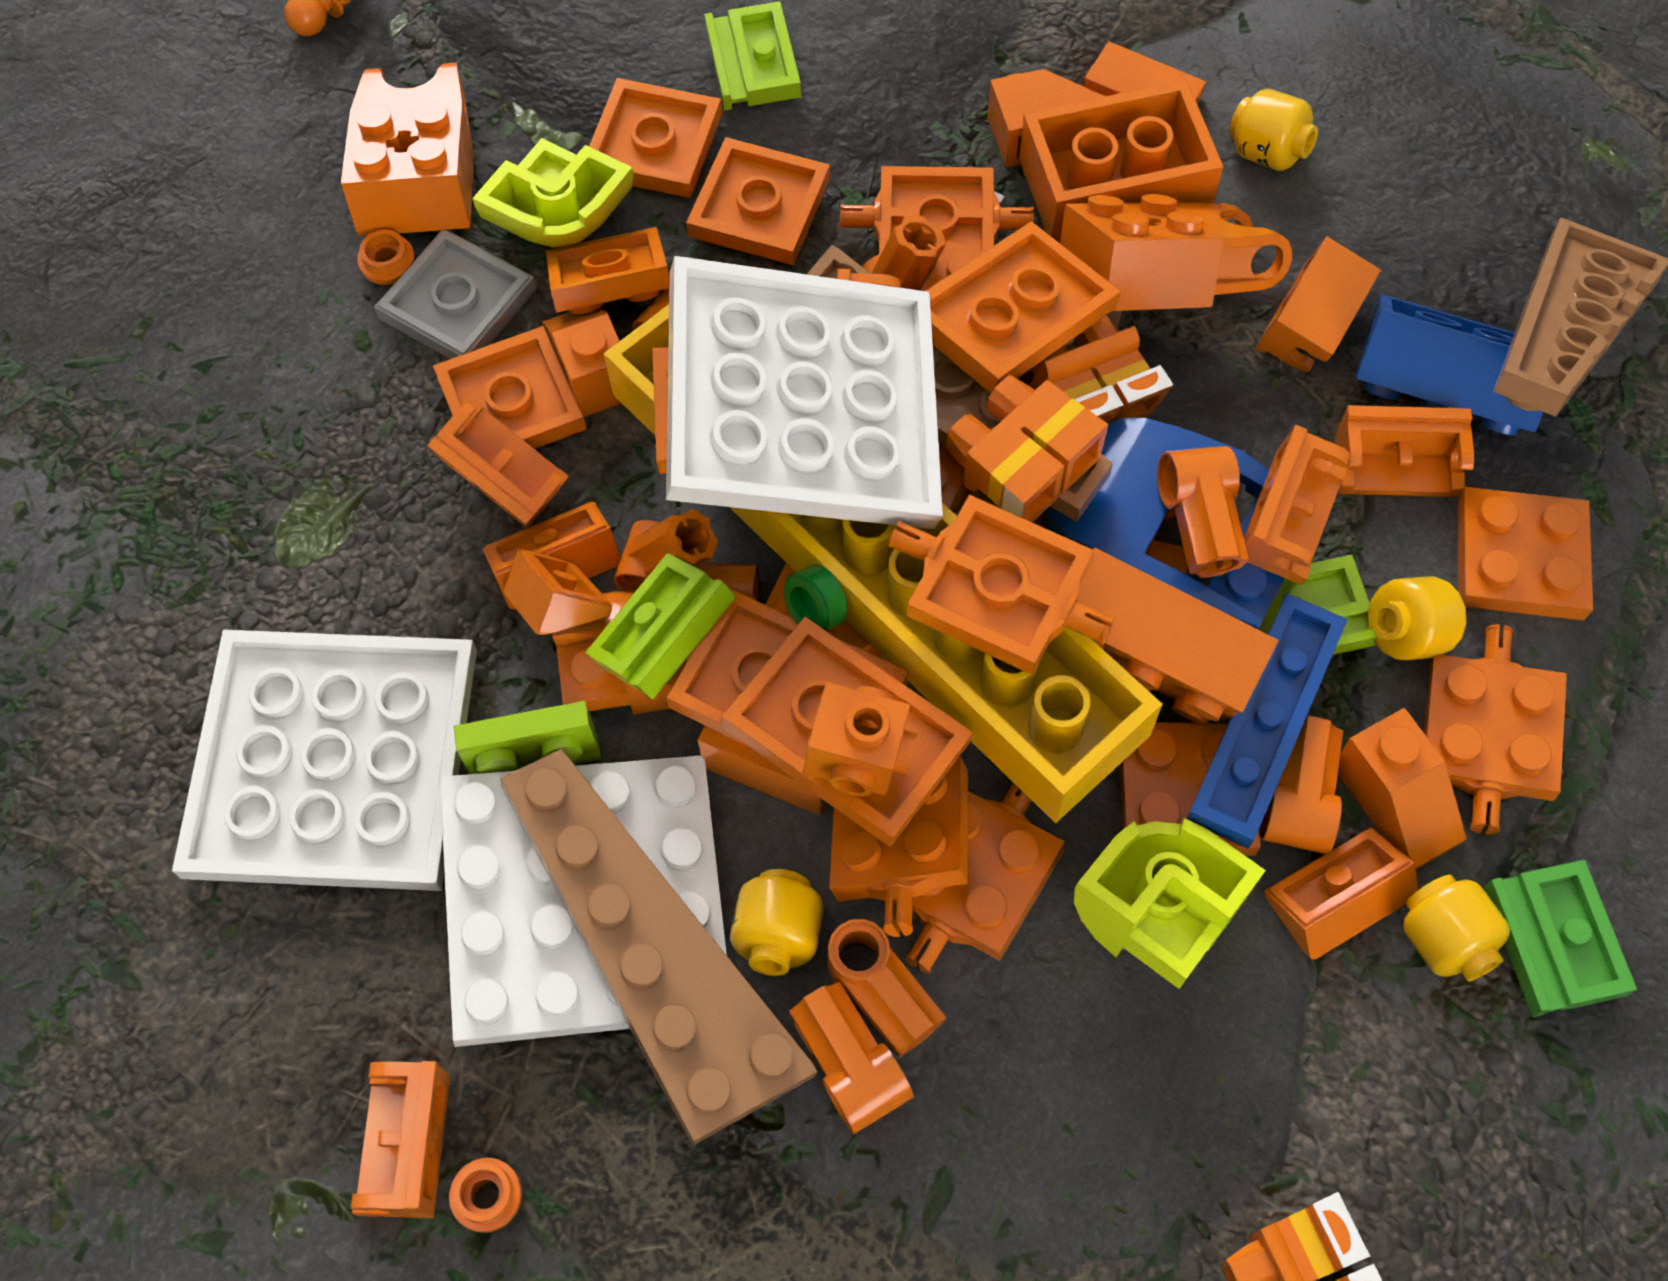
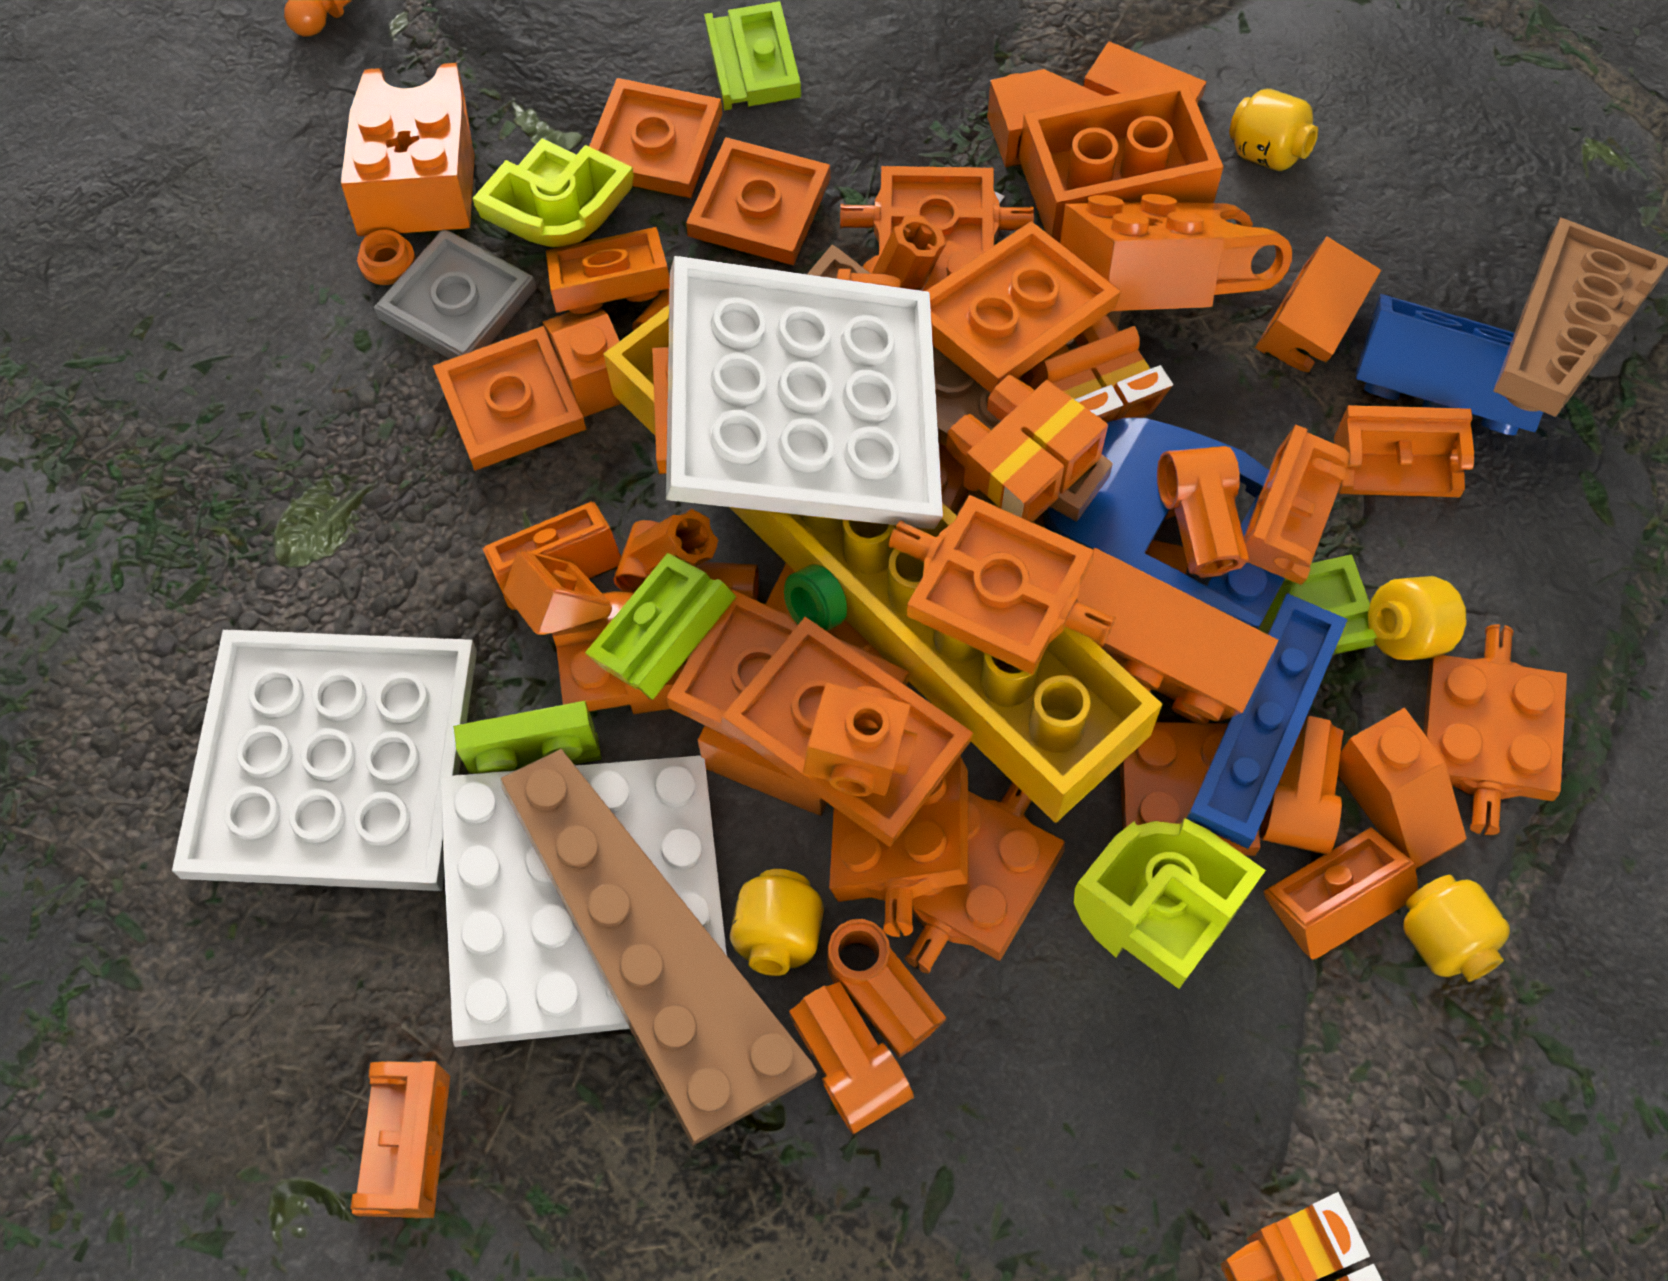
(468, 1182): orange plate -> none
(498, 462): orange hinge -> none
(1524, 553): orange plate -> none
(1561, 938): bright green plate -> none

